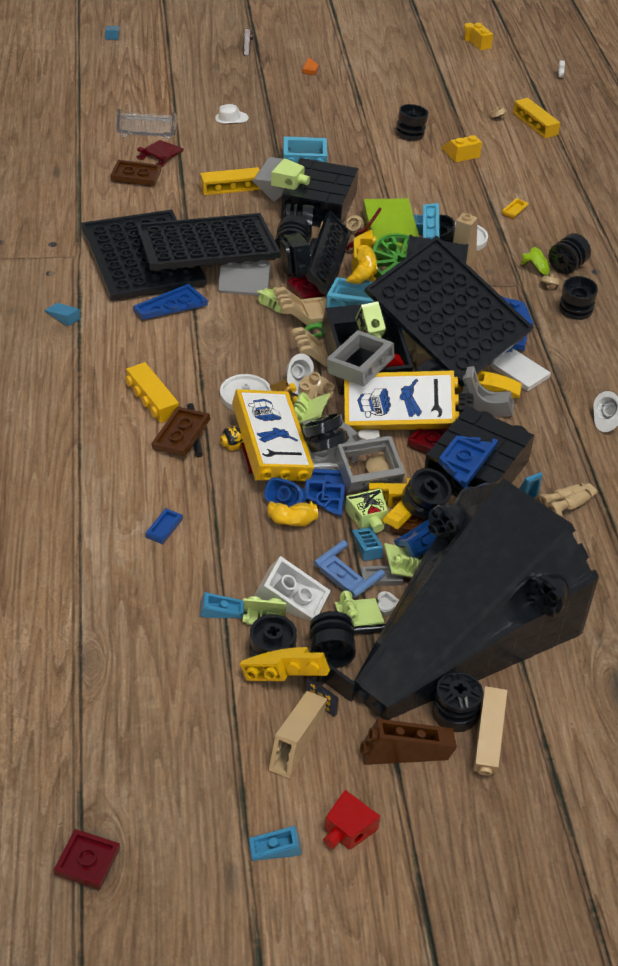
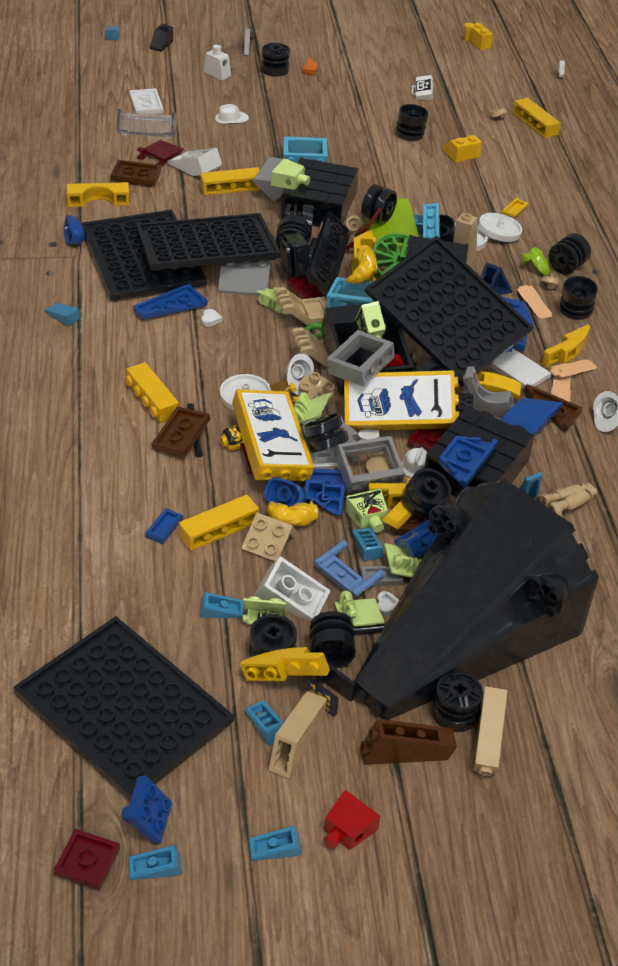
(73, 231): none -> blue piece
(81, 193): none -> yellow arch
(123, 706): none -> black plate
(146, 101): none -> white tile
(146, 813): none -> blue plate
(156, 864): none -> dark azure slope
(162, 37): none -> black slope
(197, 161): none -> white slope
(211, 318): none -> white tile
(217, 63): none -> white torso
(217, 522): none -> yellow brick
(266, 723): none -> dark azure slope
(268, 537): none -> tan bracket
(275, 59): none -> black wheel
(379, 197): none -> black wheel
(414, 461): none -> white piece
(423, 88): none -> white piece
(496, 279): none -> dark blue slope
(500, 227): none -> white piece
(532, 414): none -> blue slope
(534, 301): none -> light nougat piece
(561, 387): none -> light nougat piece
(566, 415): none -> reddish brown wing
(568, 349): none -> yellow slope
(572, 368): none -> light nougat piece

